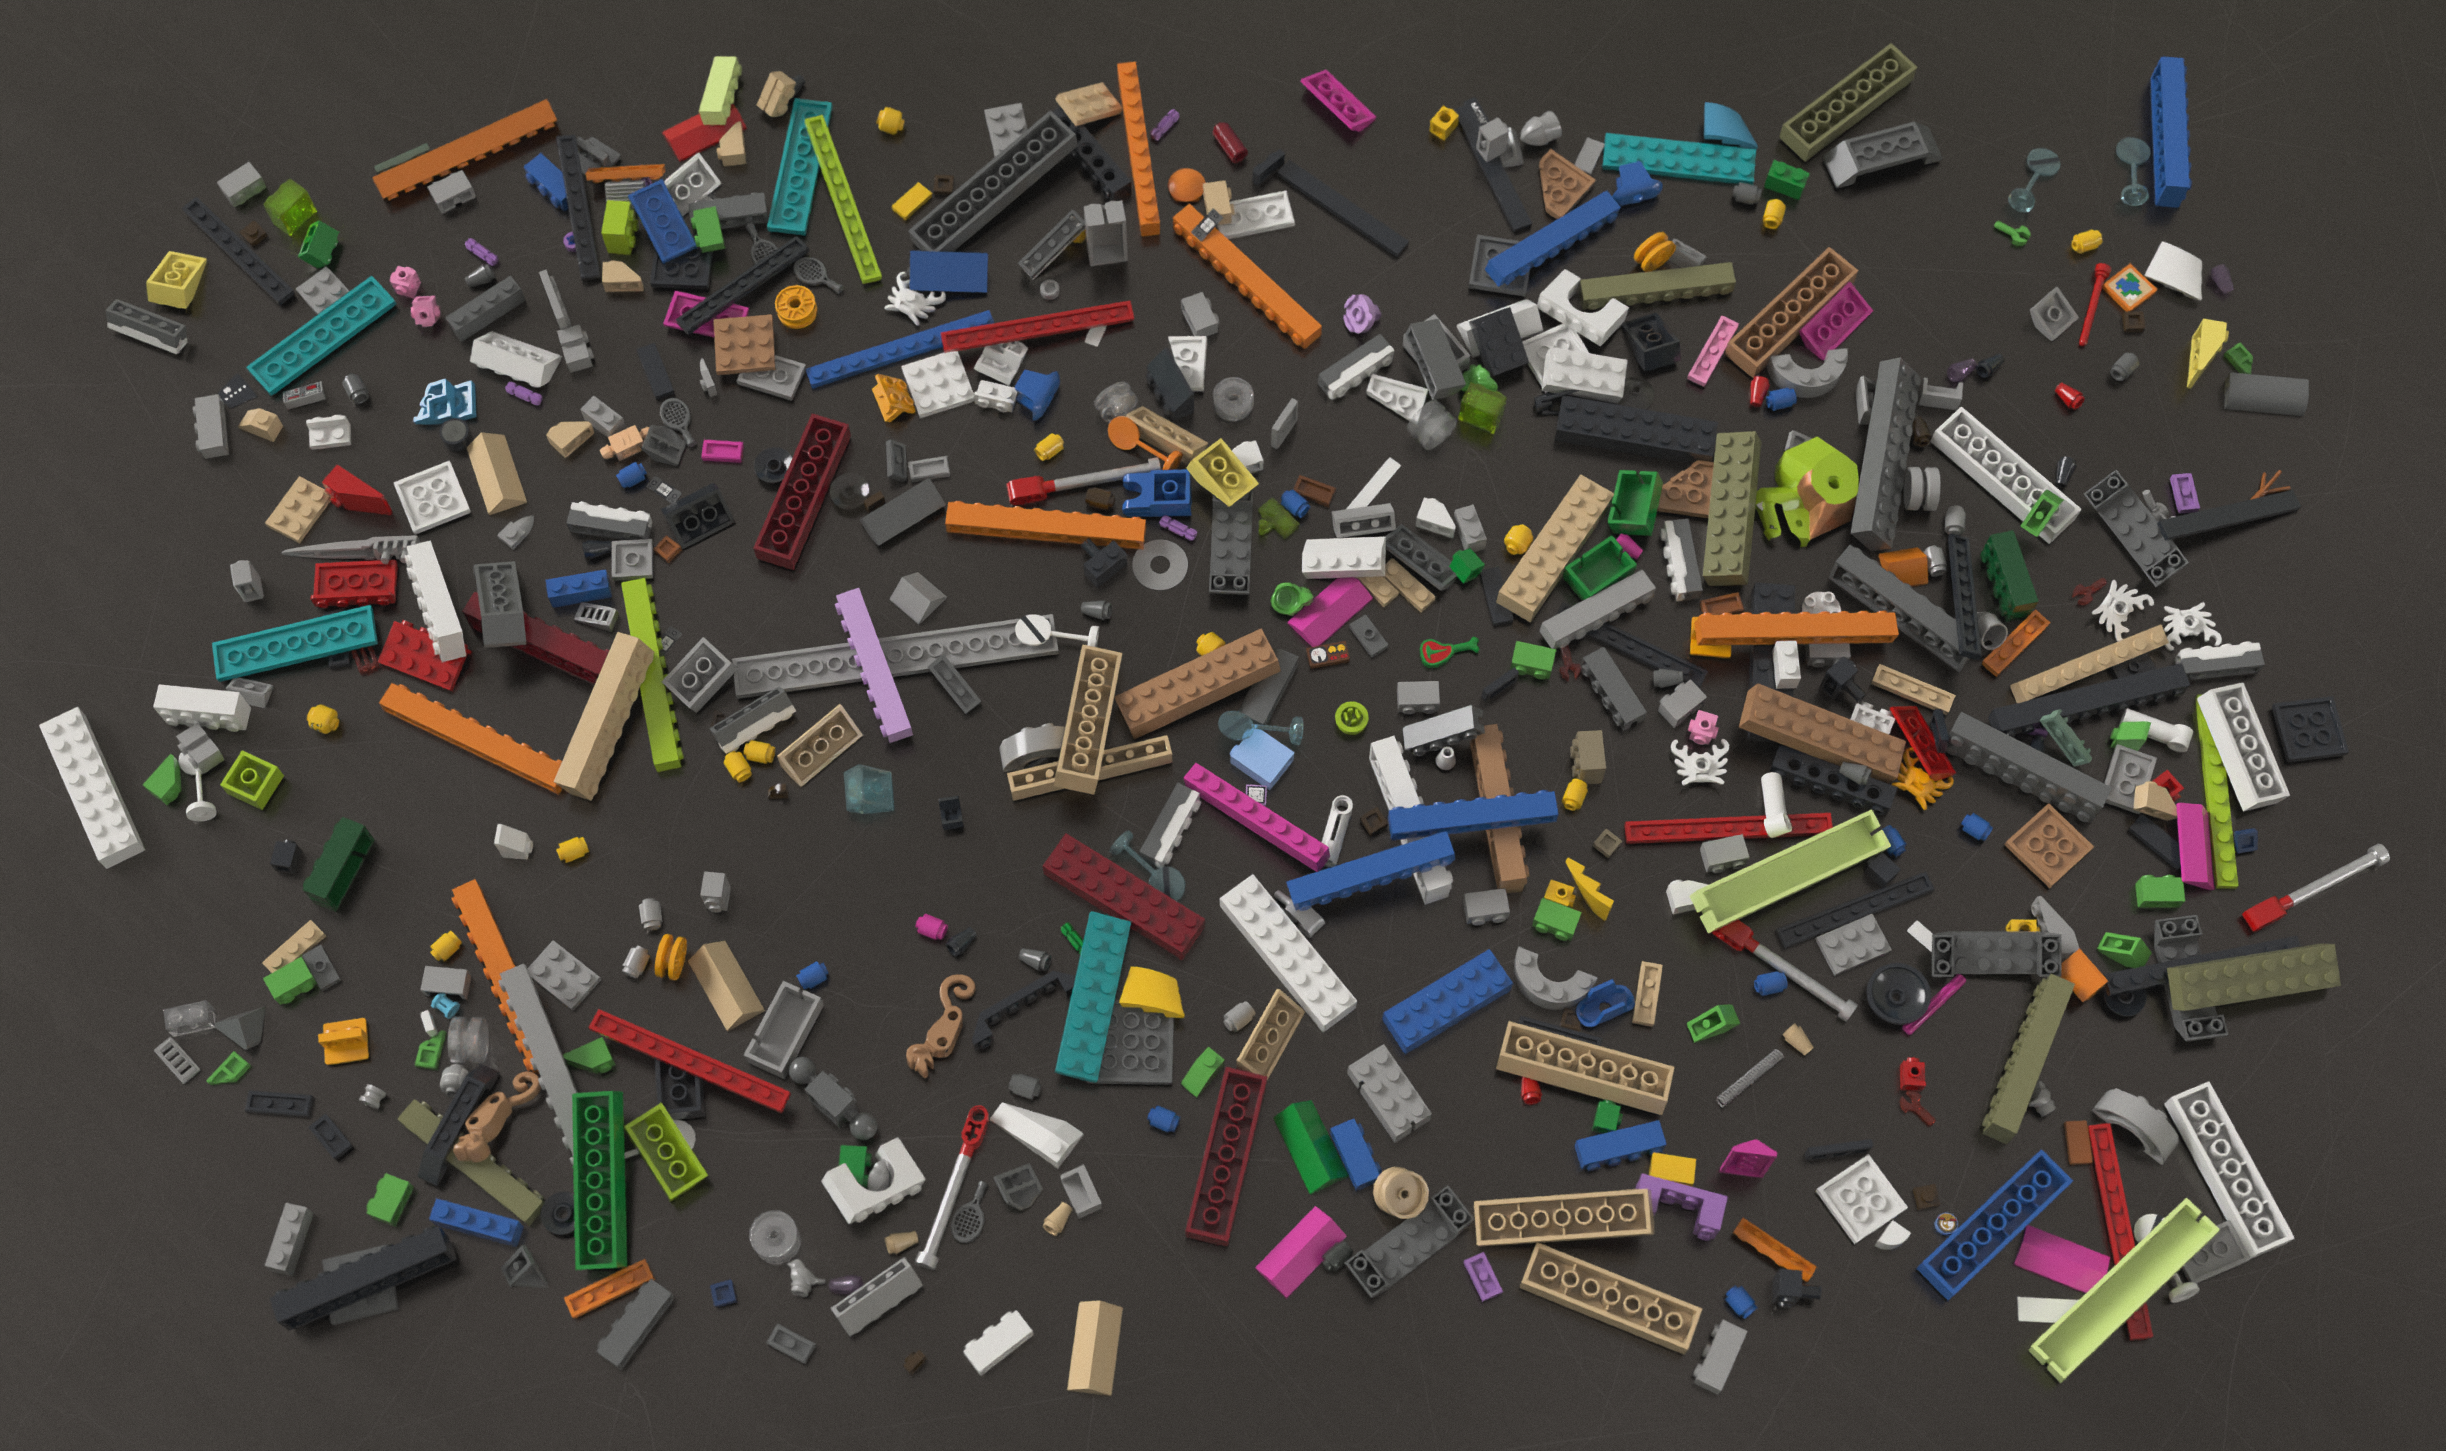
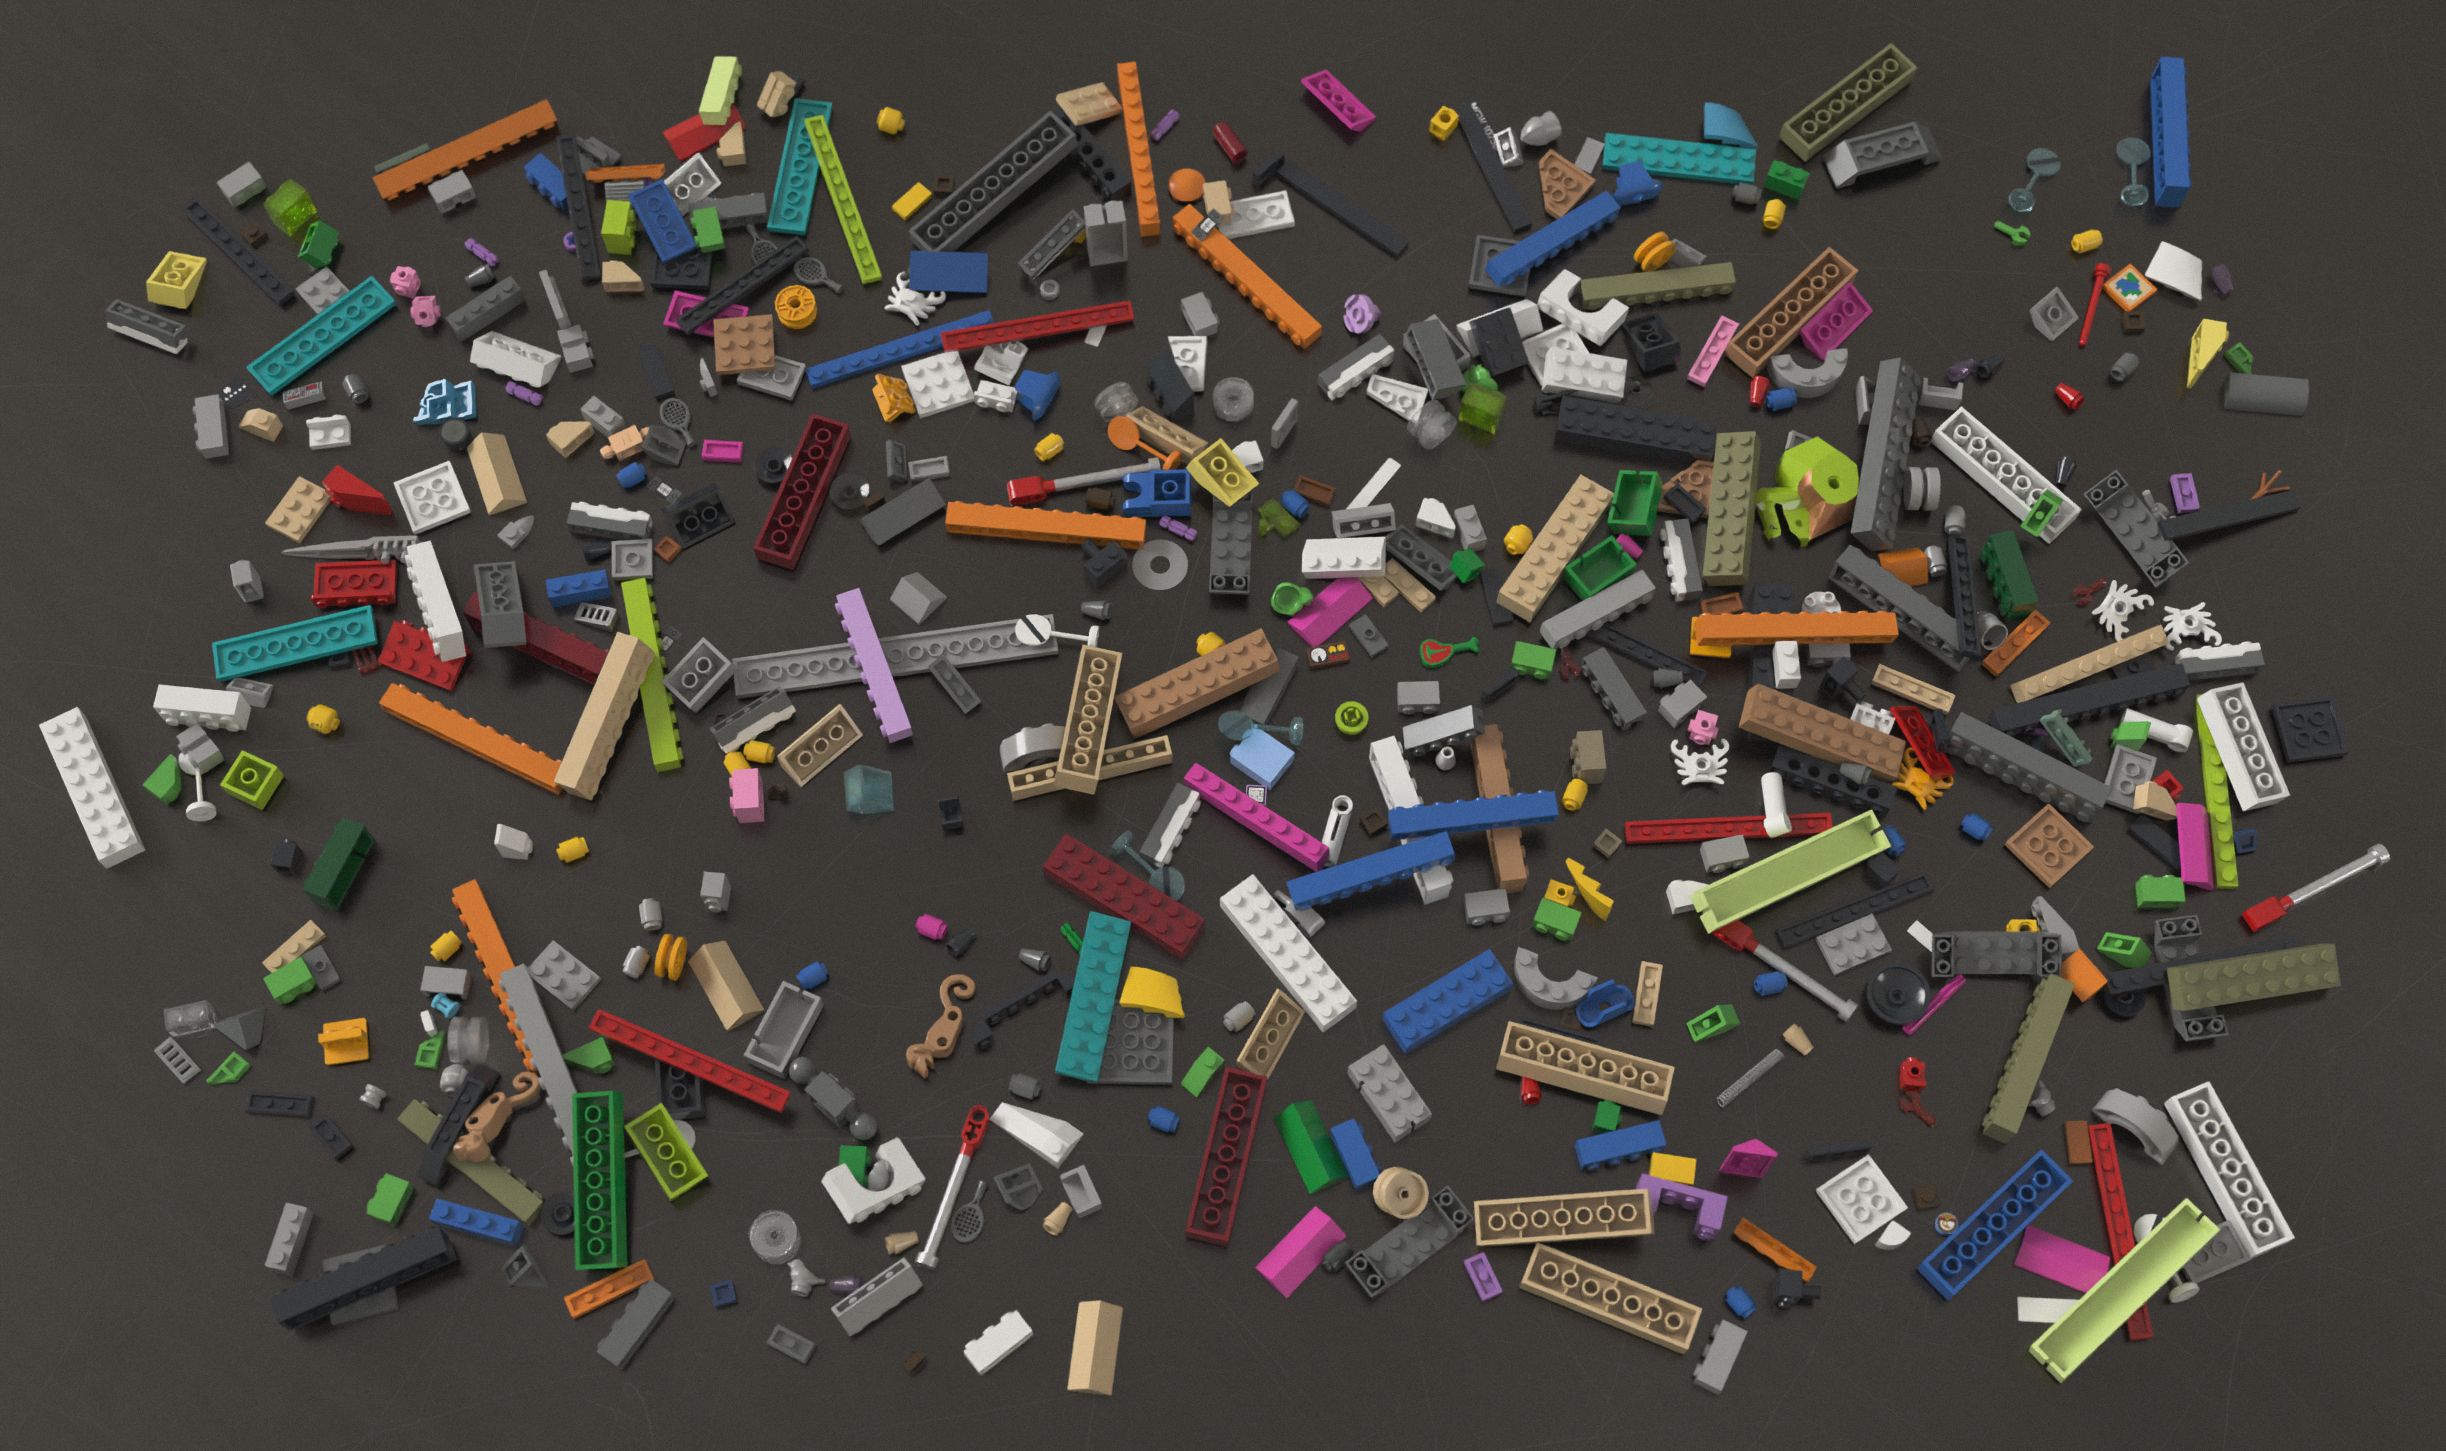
(747, 795): none -> bright pink brick
(1005, 125): light grey plate -> none
(1492, 139): light grey brick -> none
(1684, 503): none -> black tile

